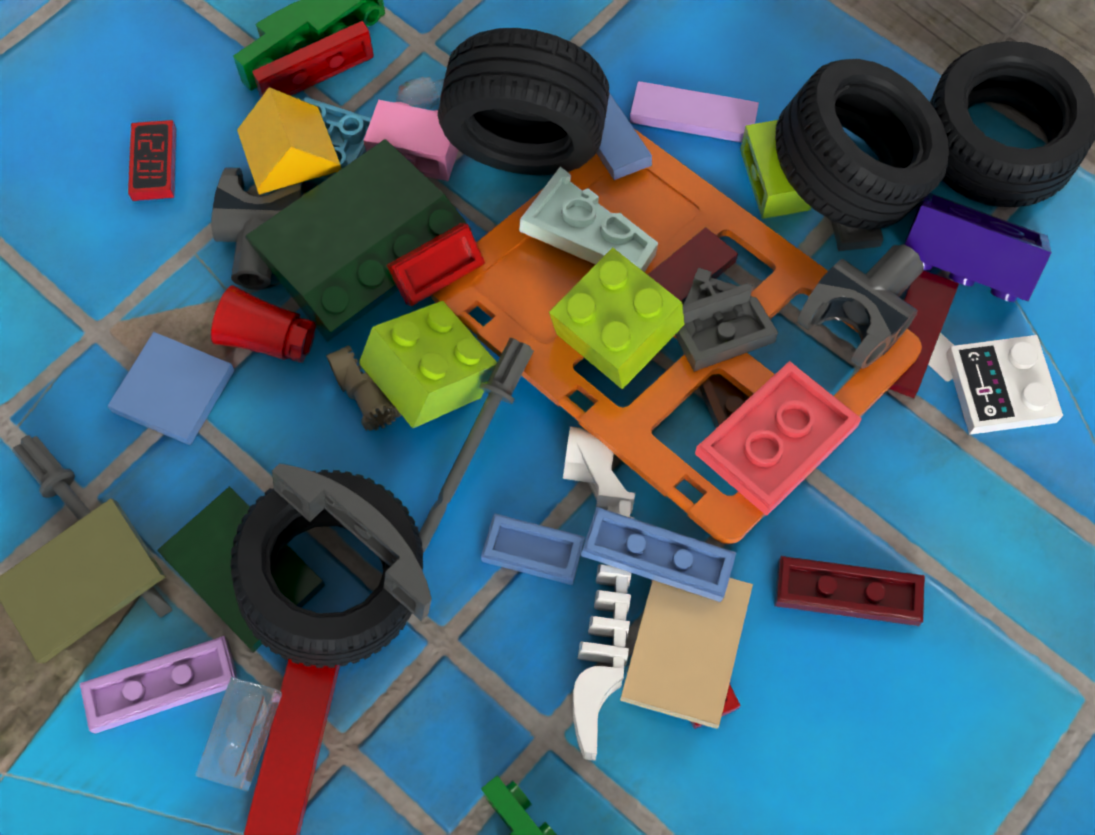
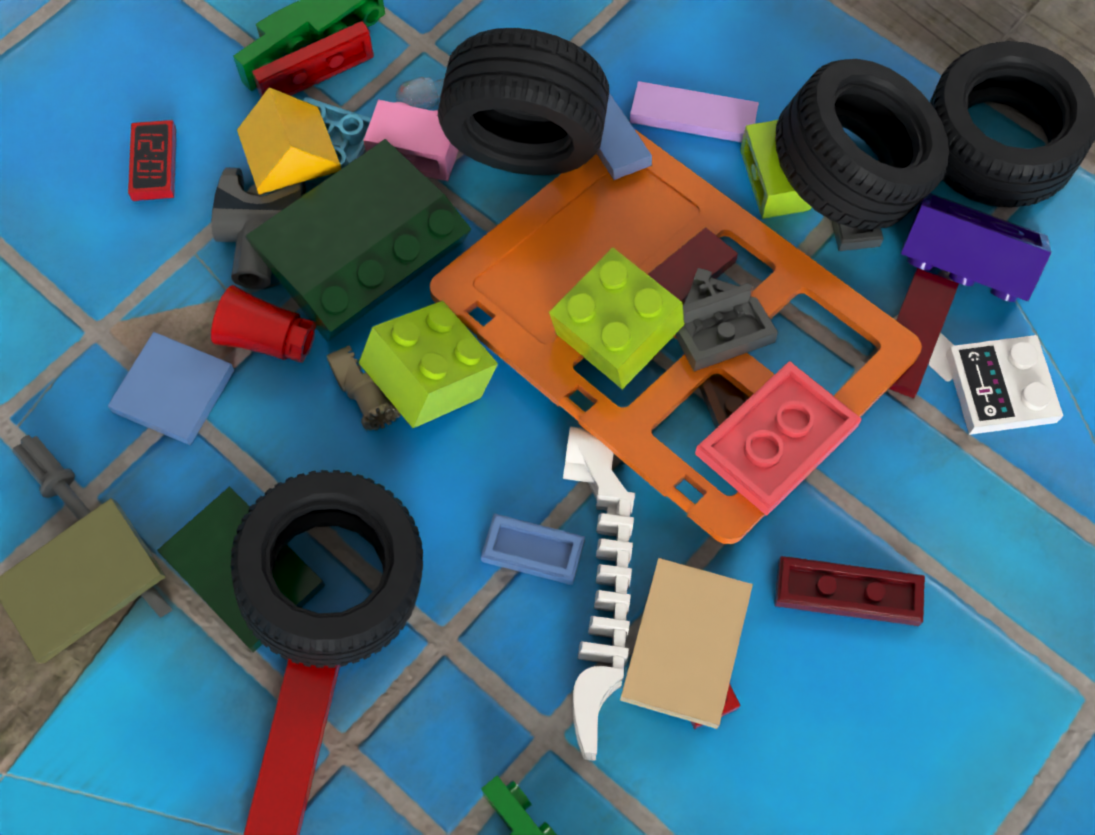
(157, 684): lavender tile -> none
(239, 734): clear plate -> none
(314, 492): dark grey slope -> none
(436, 264): red tile -> none
(499, 387): dark grey piece -> none
(581, 226): light aqua wing -> none
(659, 554): medium blue tile -> none
(867, 301): dark grey connector -> none

